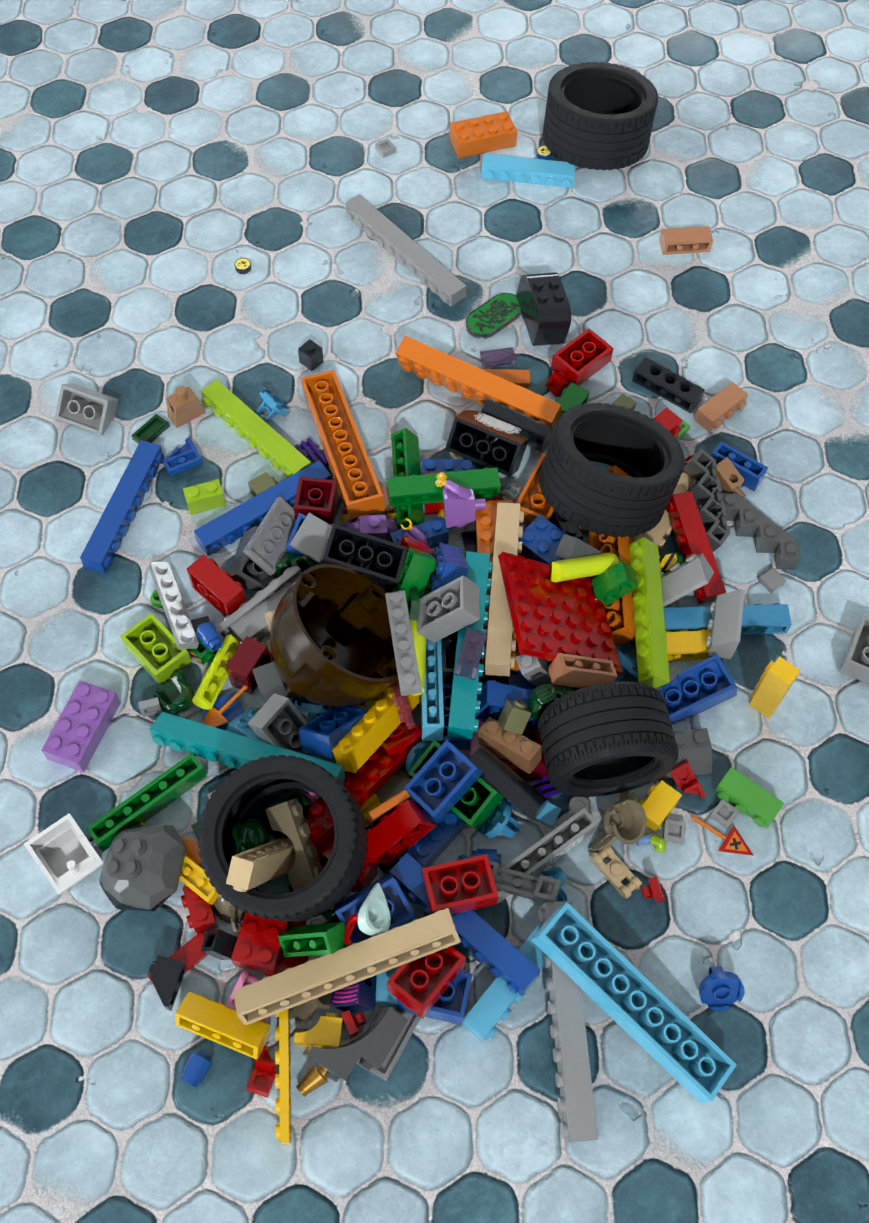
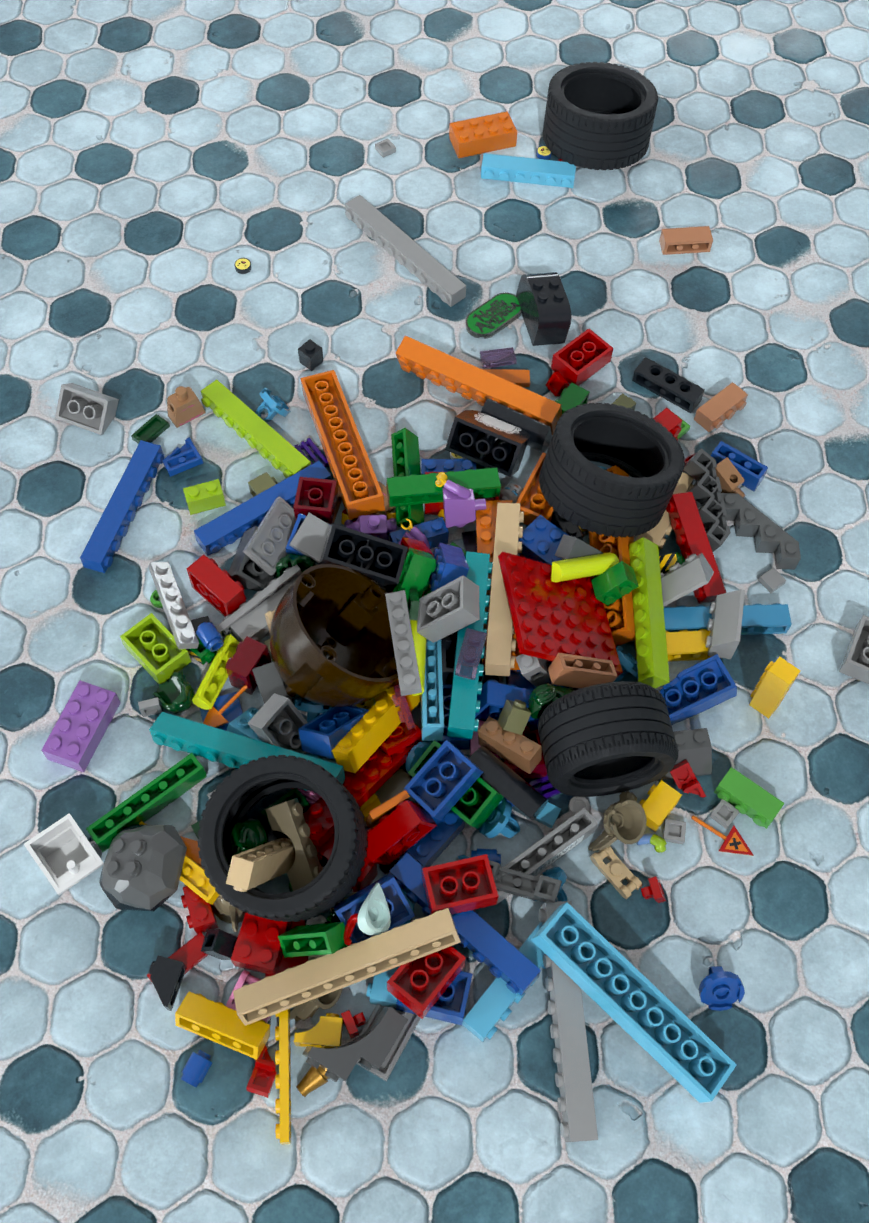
(356, 997): dark blue torso -> none

